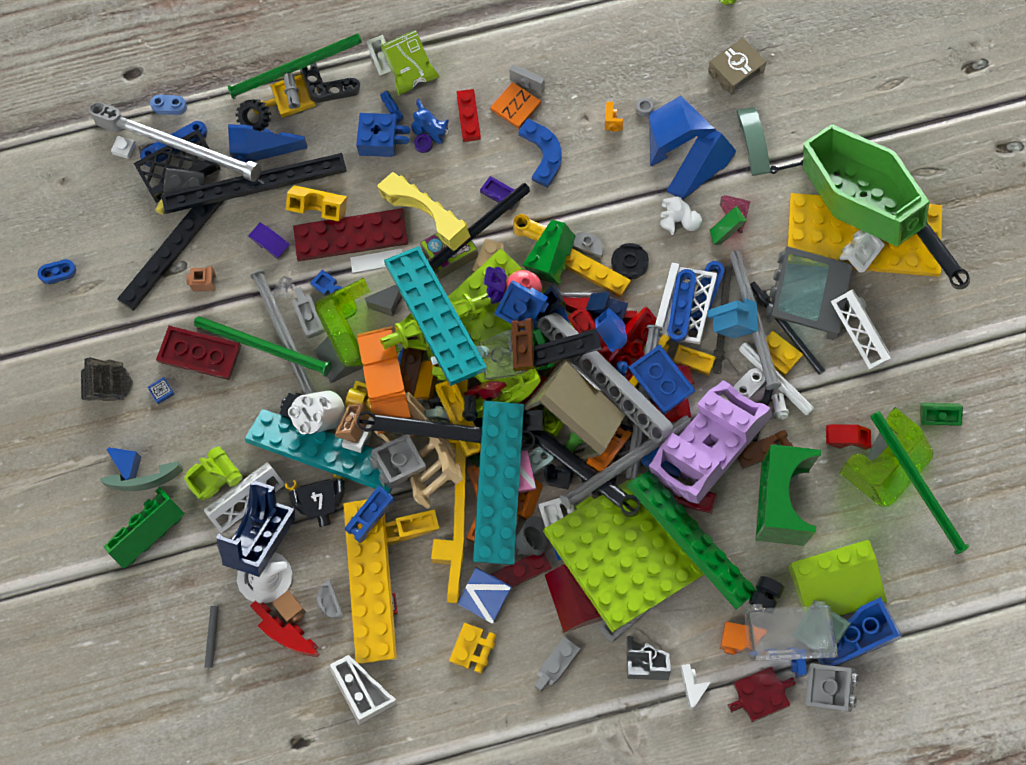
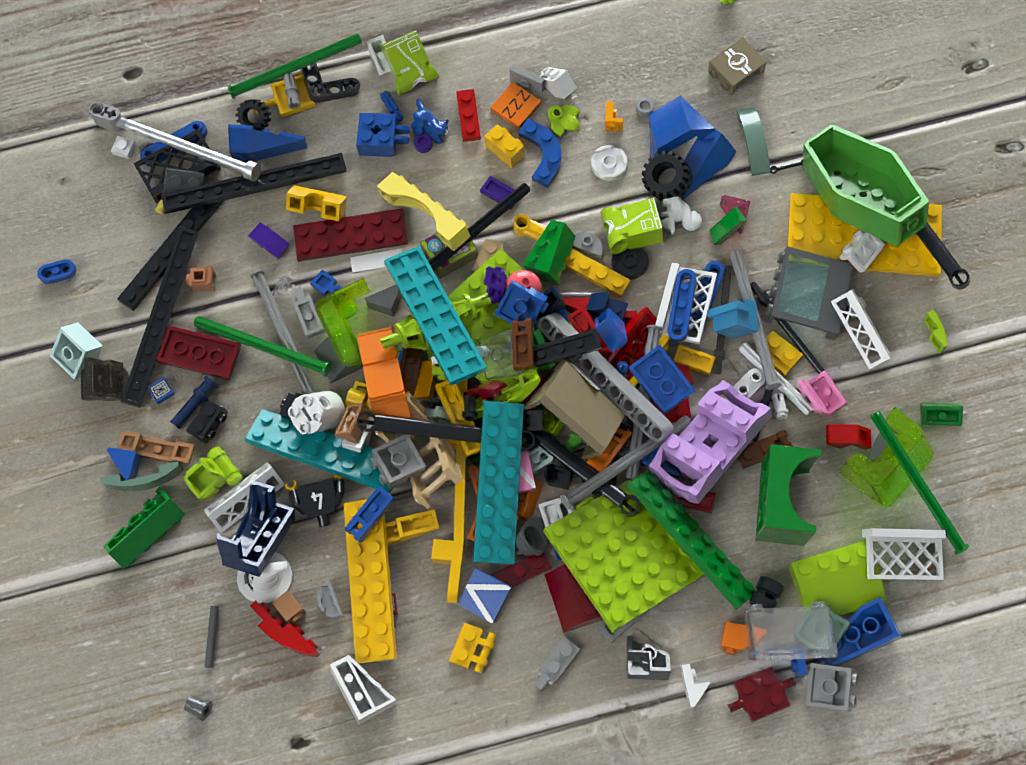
(72, 347): none -> light aqua slope
(156, 448): none -> medium nougat slope
(159, 317): none -> black plate
(167, 104): medium blue plate -> none
(198, 707): none -> dark grey bush
(200, 394): none -> dark blue pin
(207, 421): none -> black bracket
(504, 145): none -> yellow brick
(558, 82): none -> white slope
(566, 119): none -> lime plate
(609, 162): none -> white tile
(632, 225): none -> lime piece
(657, 166): none -> black tyre
(823, 394): none -> bright pink bracket
(908, 536): none -> white fence
(938, 335): none -> lime slope

